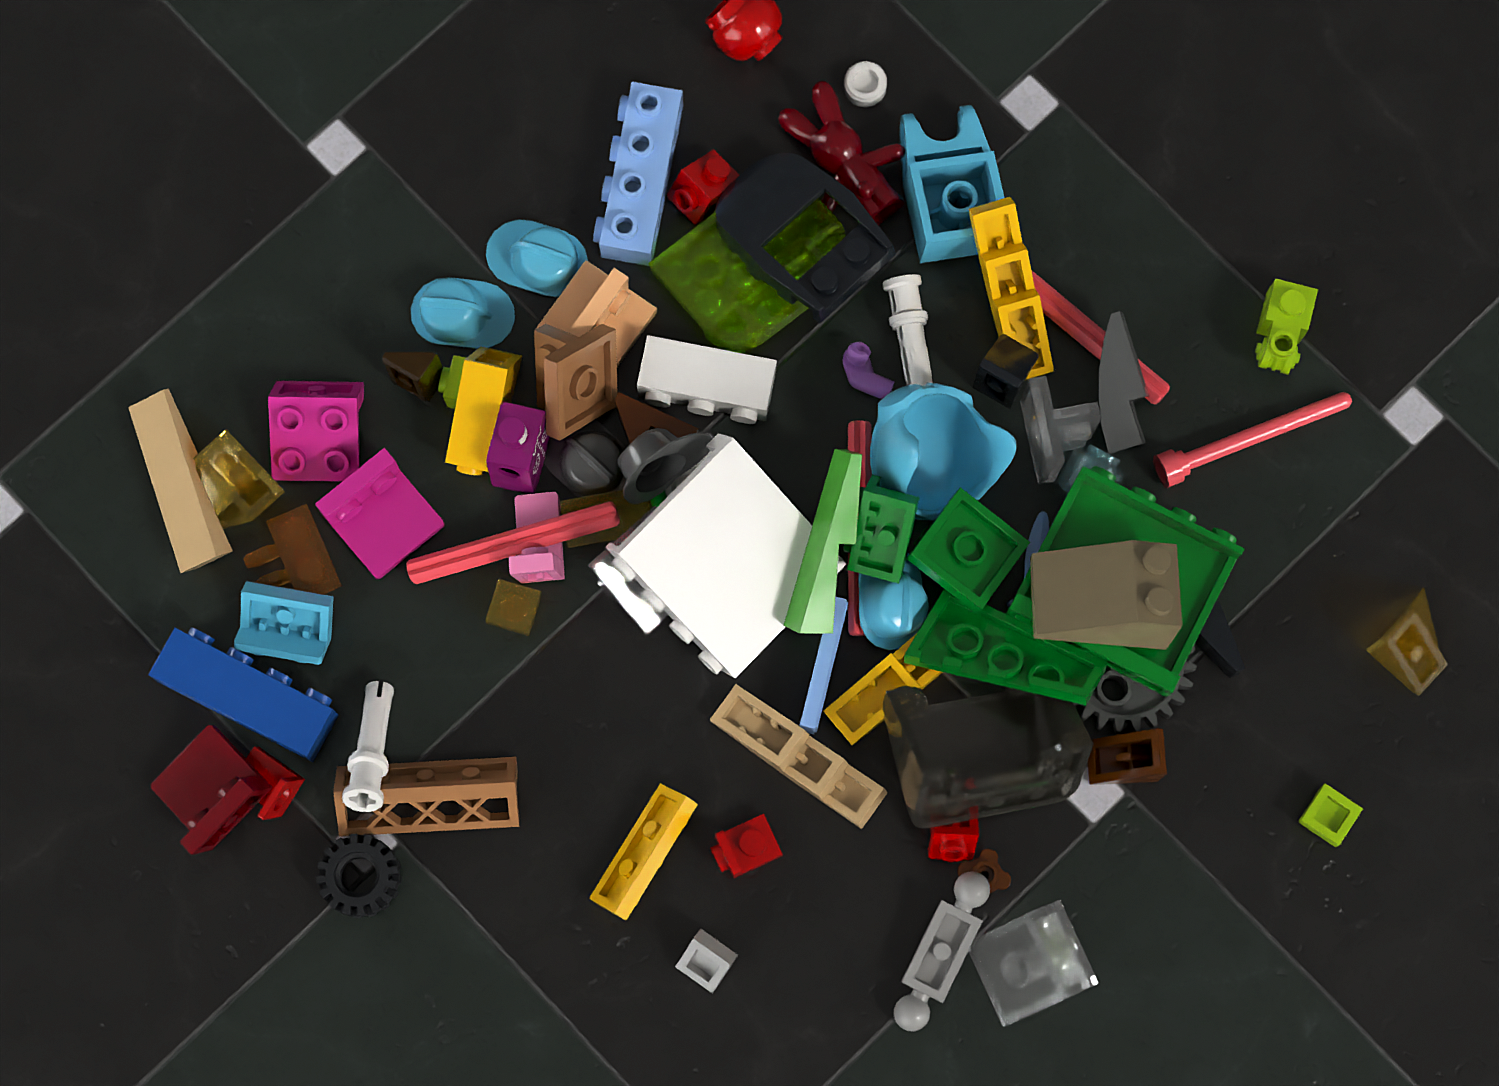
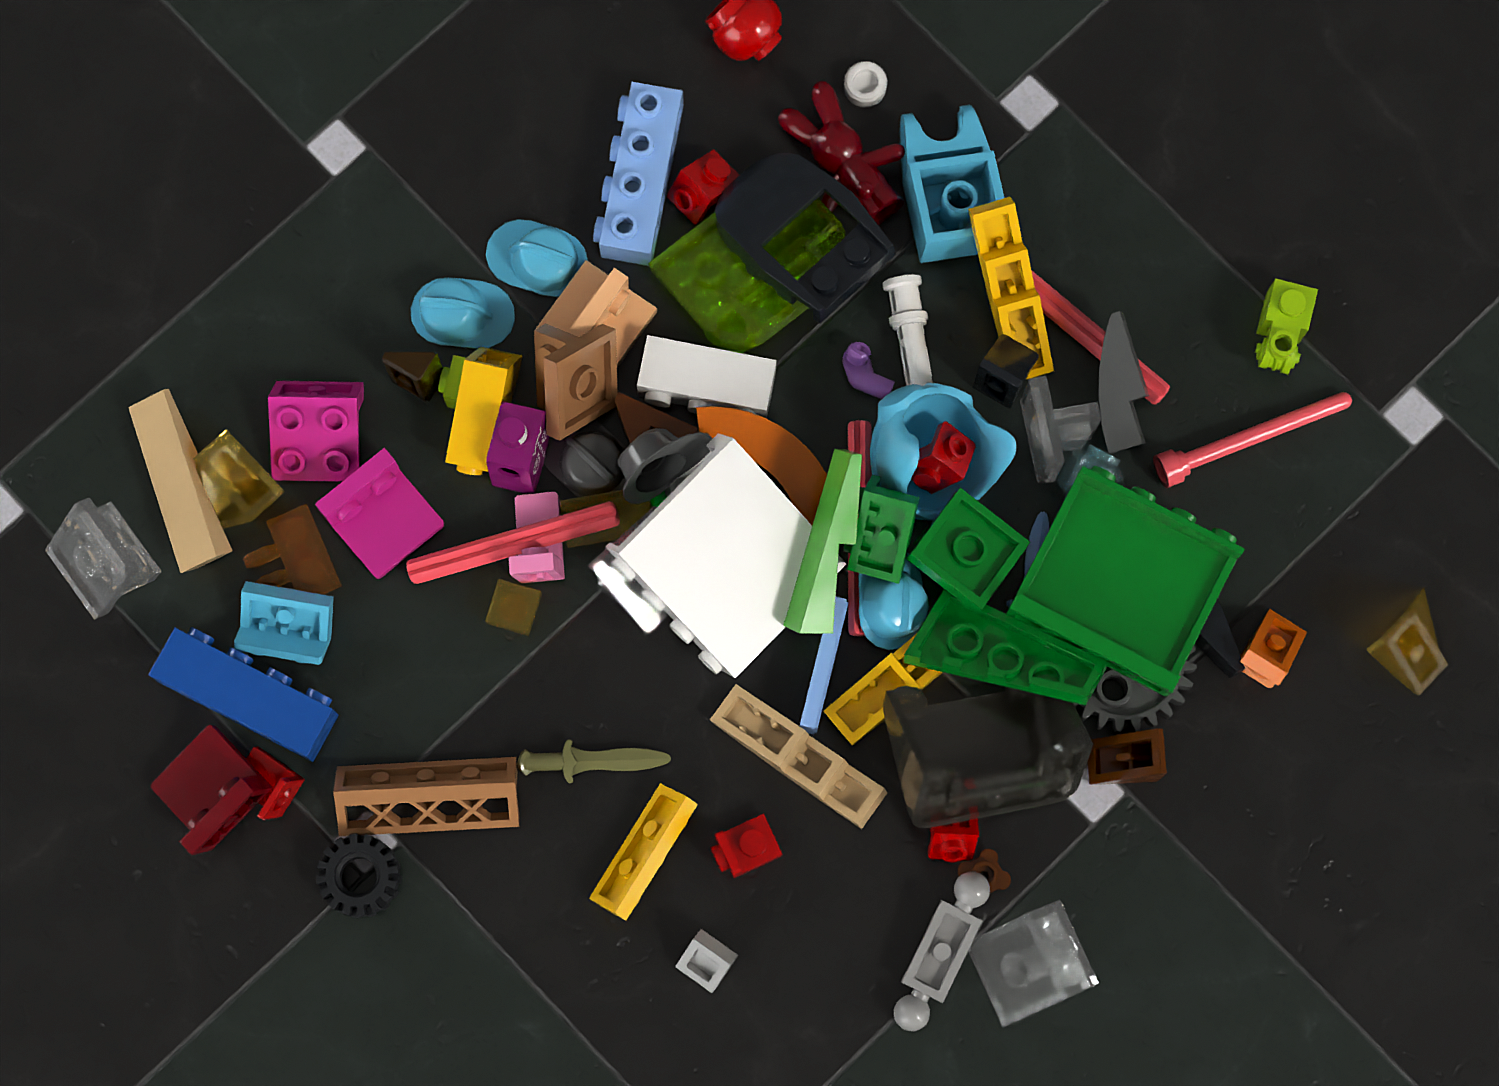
(100, 556): none -> clear bracket
(368, 761): white pin -> none
(577, 760): none -> olive sword
(773, 450): none -> orange tile
(944, 459): none -> red bracket
(1107, 594): dark tan slope -> none
(1272, 649): none -> orange slope
(1330, 815): lime plate -> none

